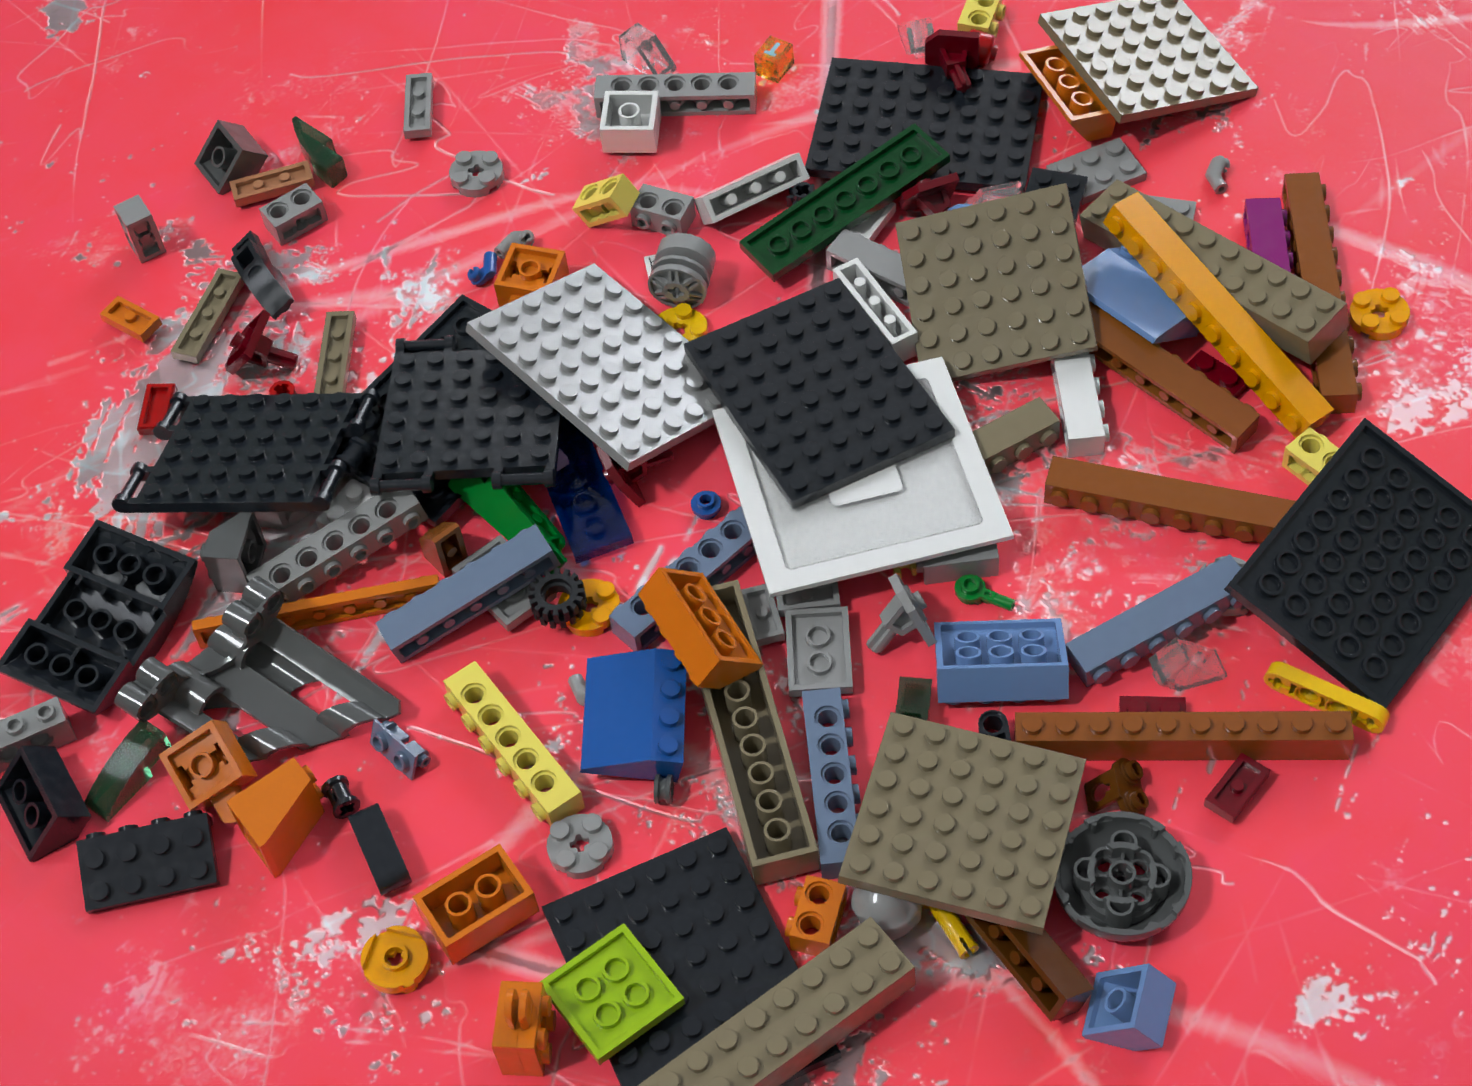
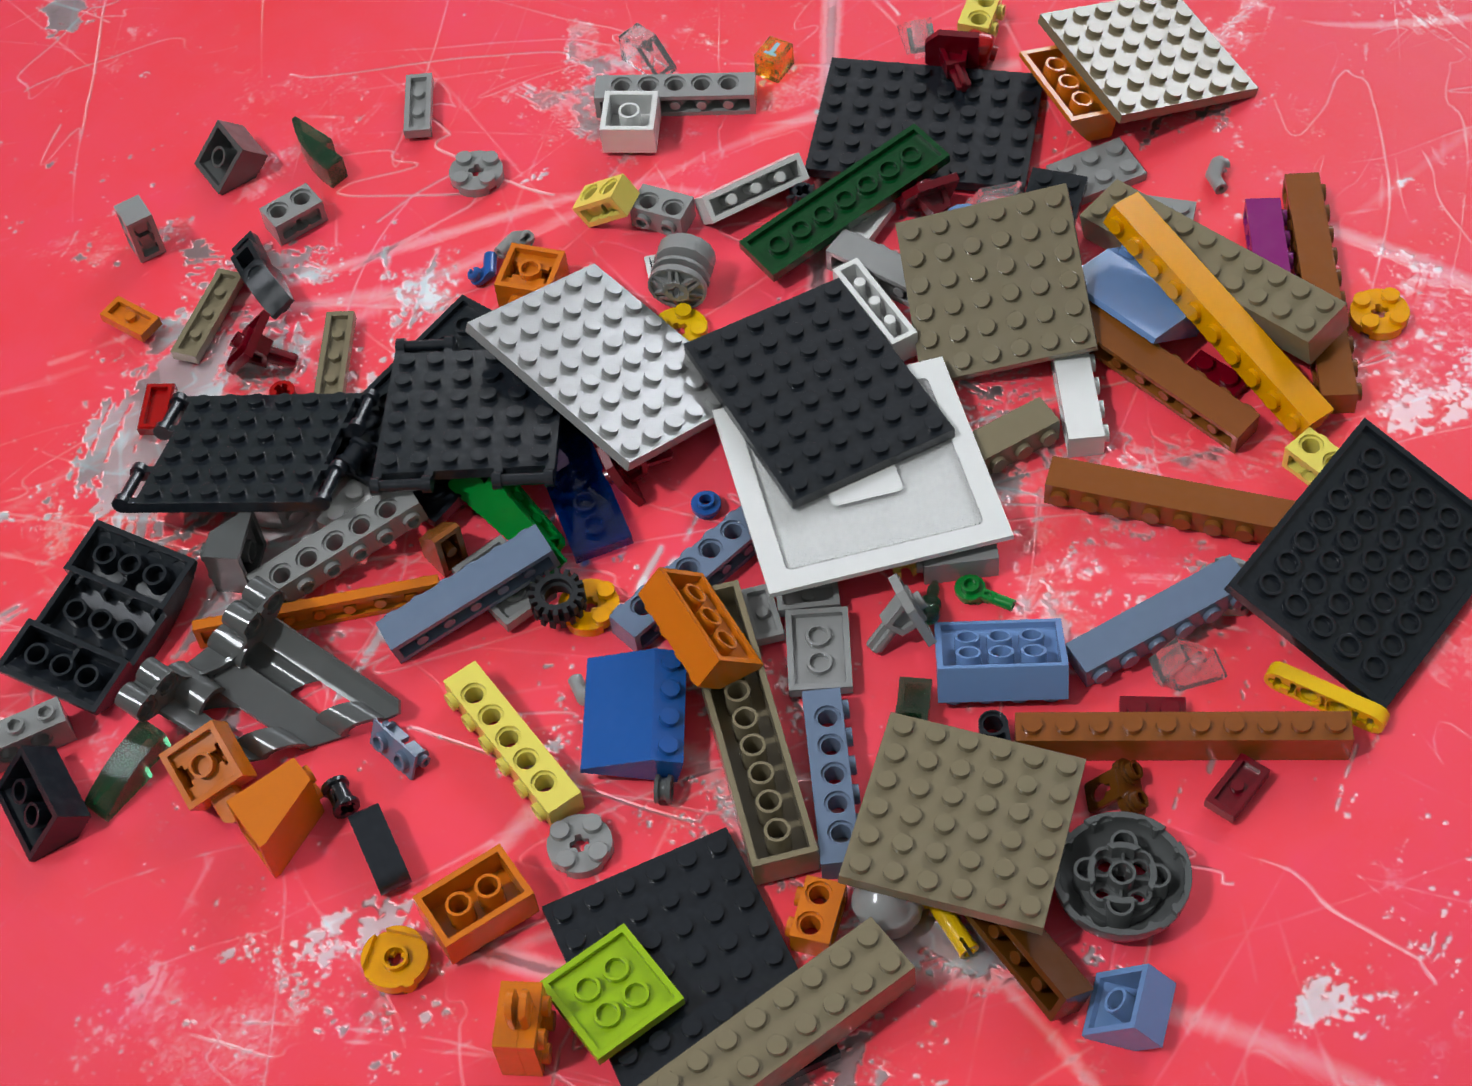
(147, 861): black bracket -> none
(271, 183): nougat plate -> none
(933, 602): none -> clear green bar

